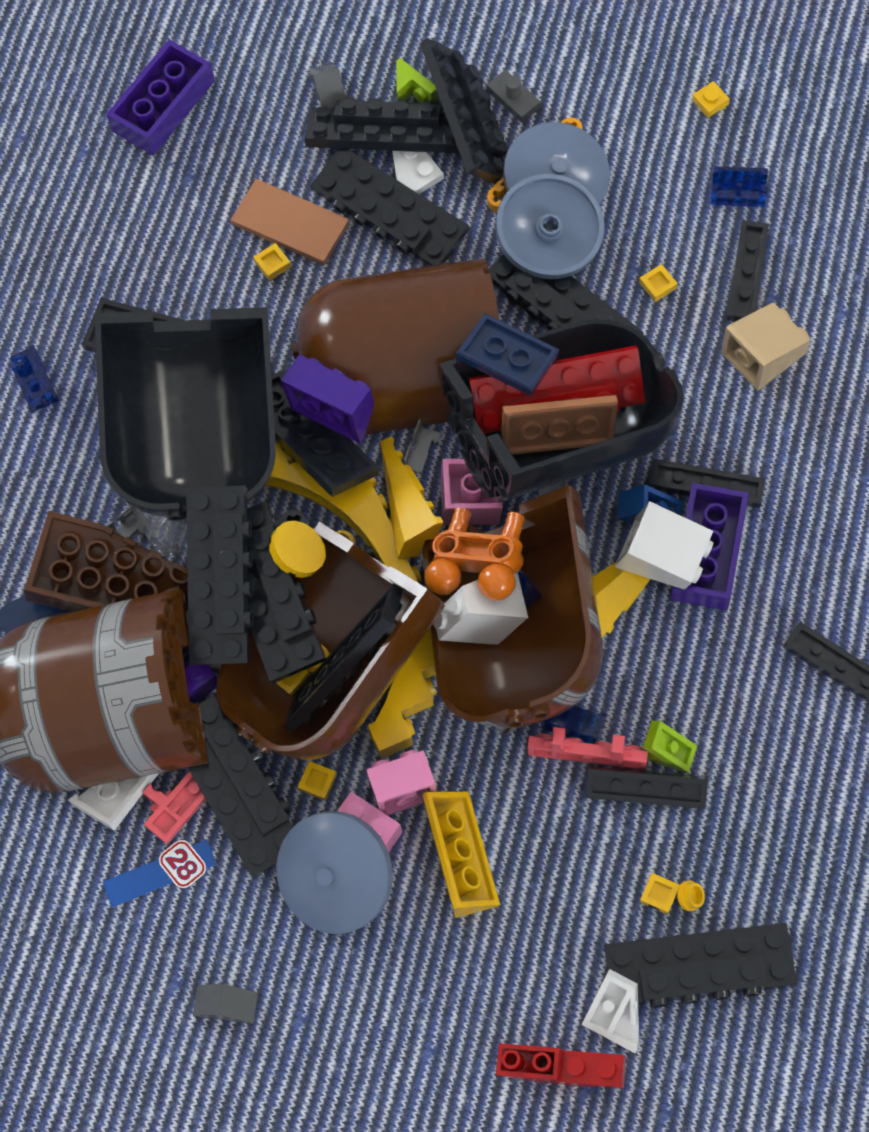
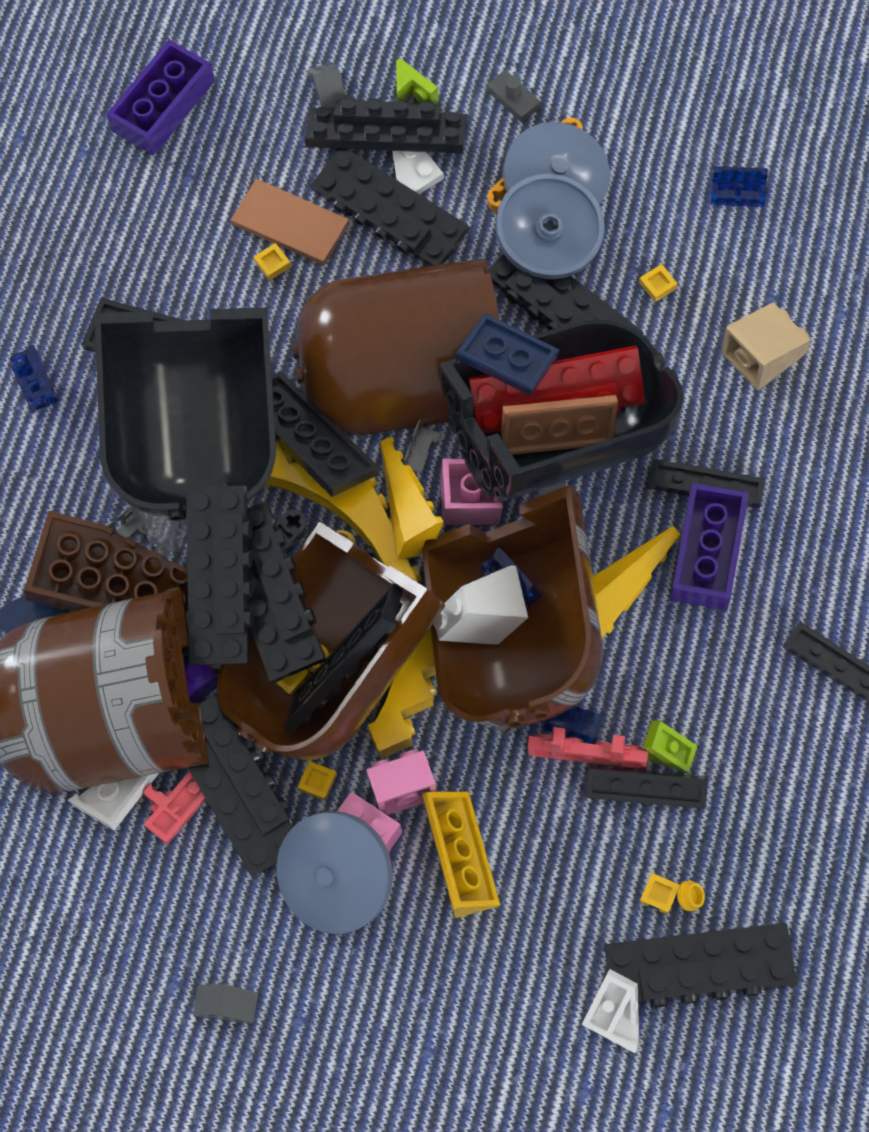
(177, 865): blue sticker -> none
(297, 549): yellow tile -> none
(328, 397): dark purple slope -> none
(467, 111): black plate -> none
(476, 554): orange piece -> none
(561, 1066): red slope -> none
(635, 499): blue slope -> none
(665, 547): white slope -> none
(710, 99): yellow plate -> none
(747, 269): black plate -> none

